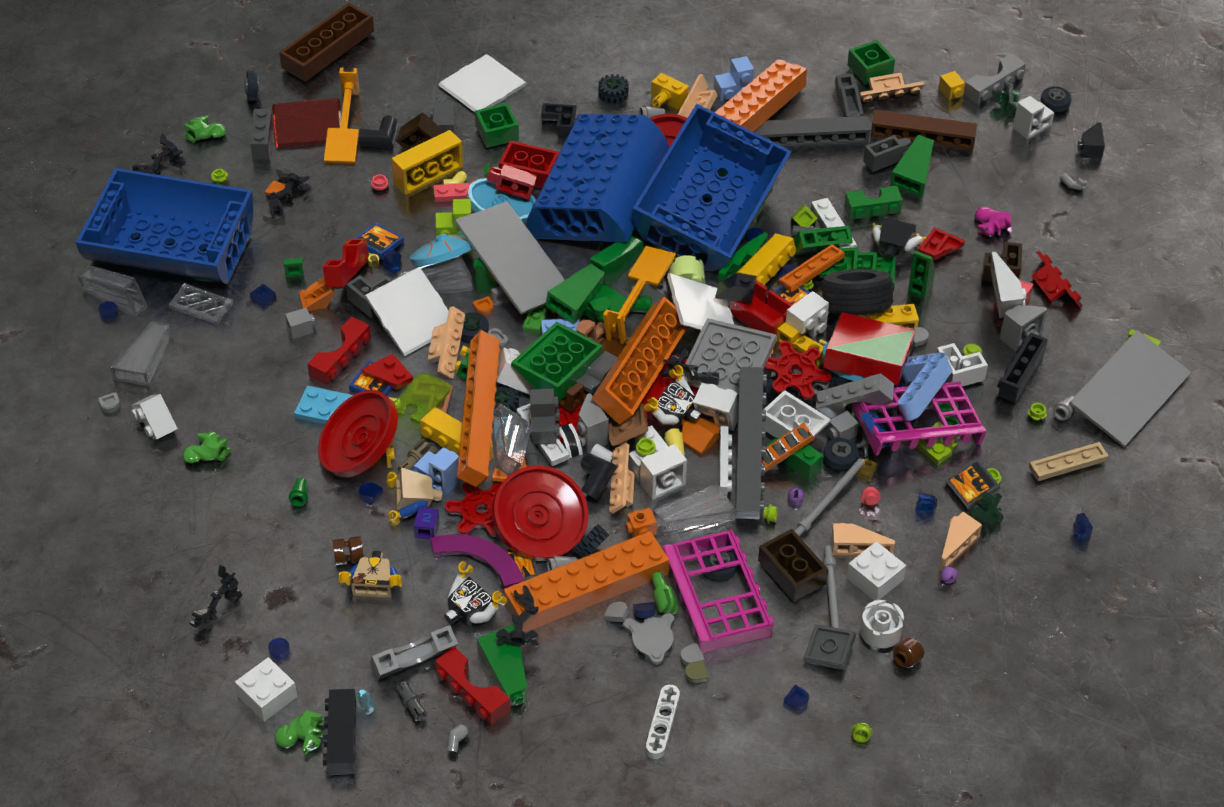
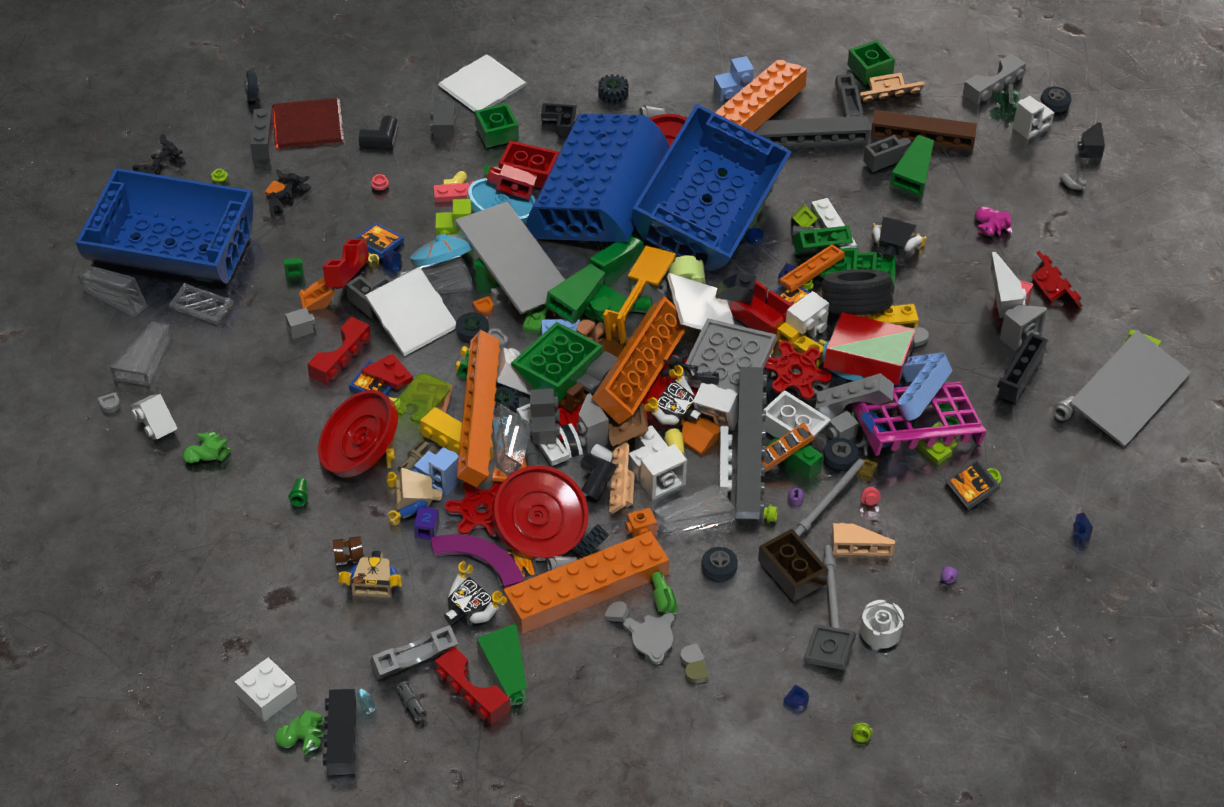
(108, 310): clear blue tile -> none
(201, 130): bright green animal -> none
(228, 583): black piece -> none
(262, 295): clear blue tile -> none
(279, 648): clear blue tile -> none
(319, 404): medium azure plate -> none
(326, 42): reddish brown brick -> none
(343, 142): light orange piece -> none
(370, 492): clear blue tile -> none
(417, 131): dark brown brick -> none
(427, 162): yellow brick -> none
(446, 342): light nougat bracket -> none
(455, 736): light grey arm -> none
(518, 637): black piece -> none
(644, 610): dark blue tile -> none
(646, 447): lime plate -> none
(662, 721): white beam -> none
(668, 91): yellow brick -> none
(694, 611): dark pink window -> none
(699, 95): light nougat bracket -> none
(742, 256): green slope -> none
(770, 258): yellow brick -> none
(860, 206): green arch -> none
(876, 571): white brick -> none
(908, 652): reddish brown head -> none
(921, 274): green slope -> none
(926, 503): clear blue tile -> none
(940, 244): red wing -> none
(951, 85): yellow brick -> none
(961, 534): light nougat slope -> none
(966, 368): white brick -> none
(971, 348): lime plate -> none
(990, 513): clear green hips -> none
(1010, 255): dark brown brick -> none
(1037, 411): lime plate -> none
(1068, 461): tan plate -> none

